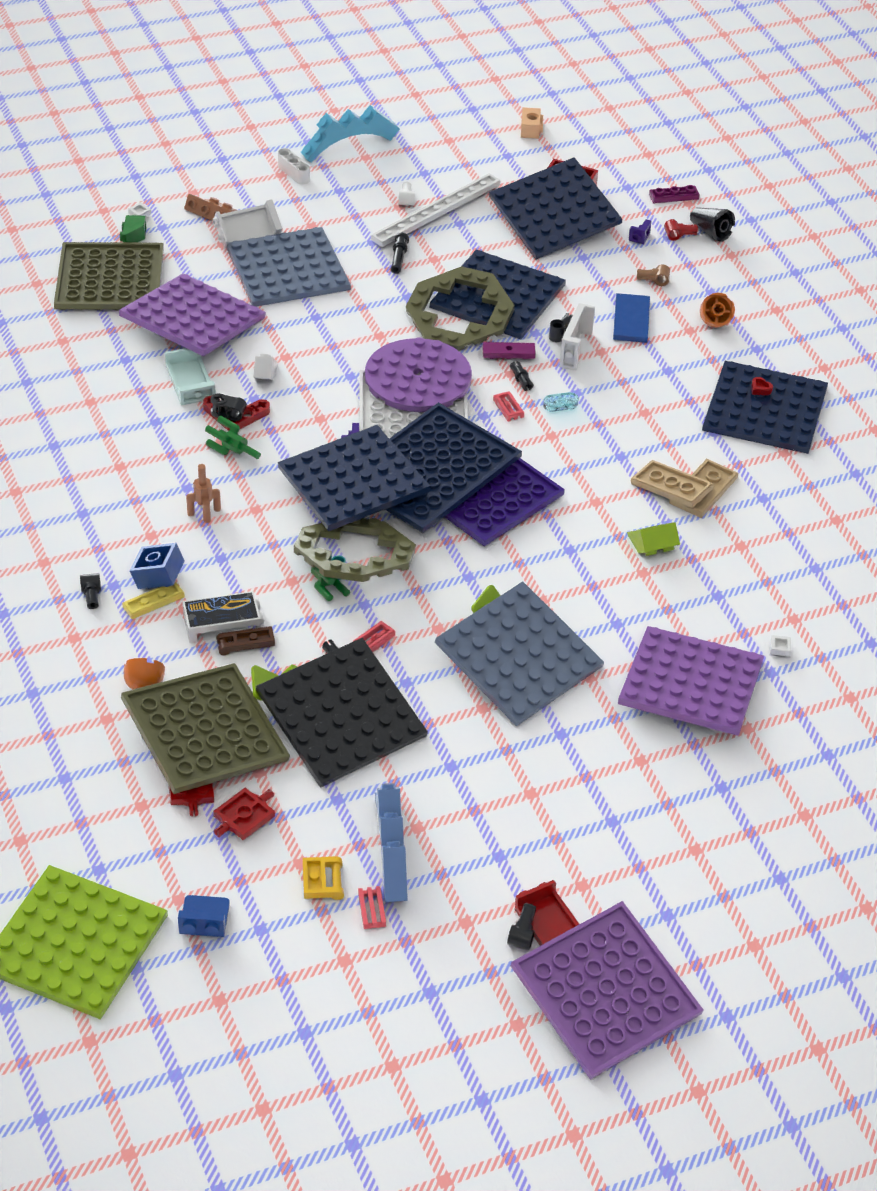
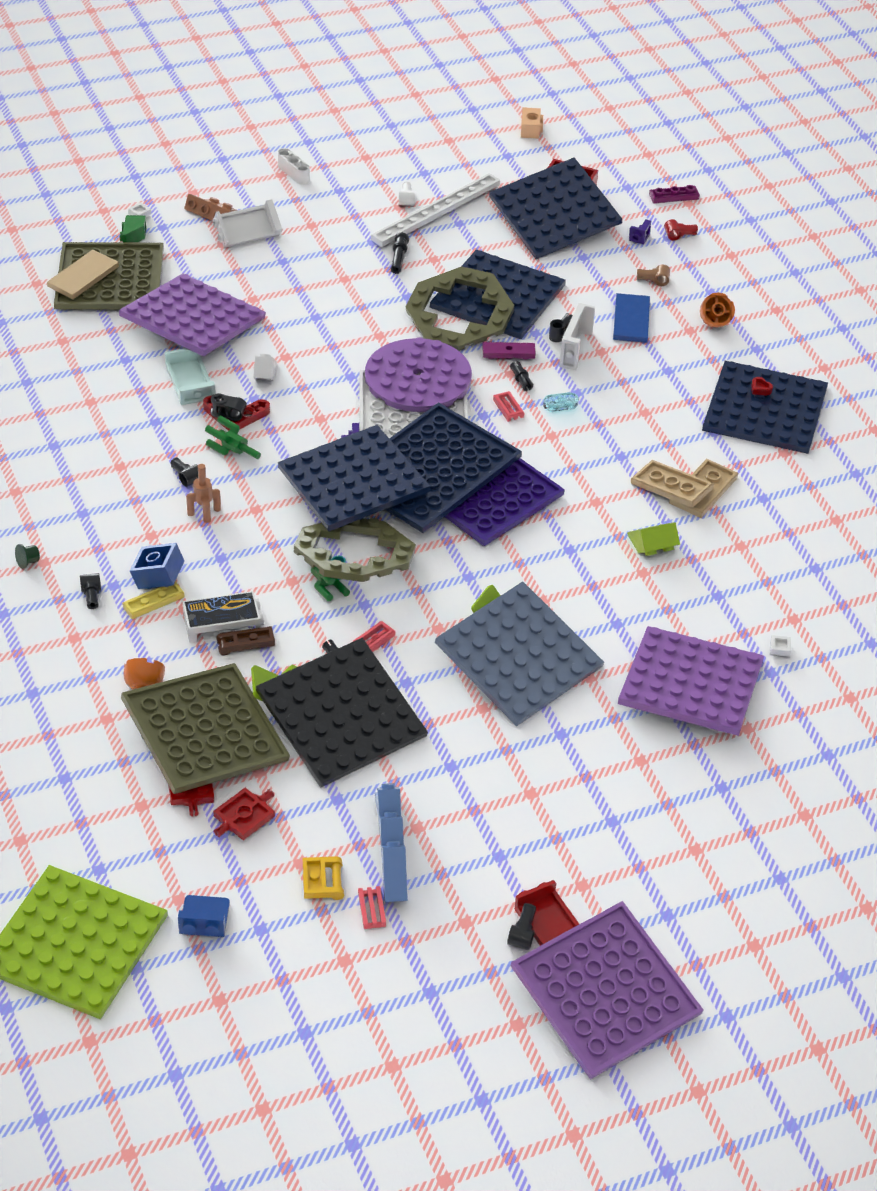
(26, 555): none -> piece
(82, 274): none -> tan tile
(186, 473): none -> black pin
(288, 266): sand blue plate -> none
(348, 125): medium azure arch -> none
(714, 222): black cone -> none

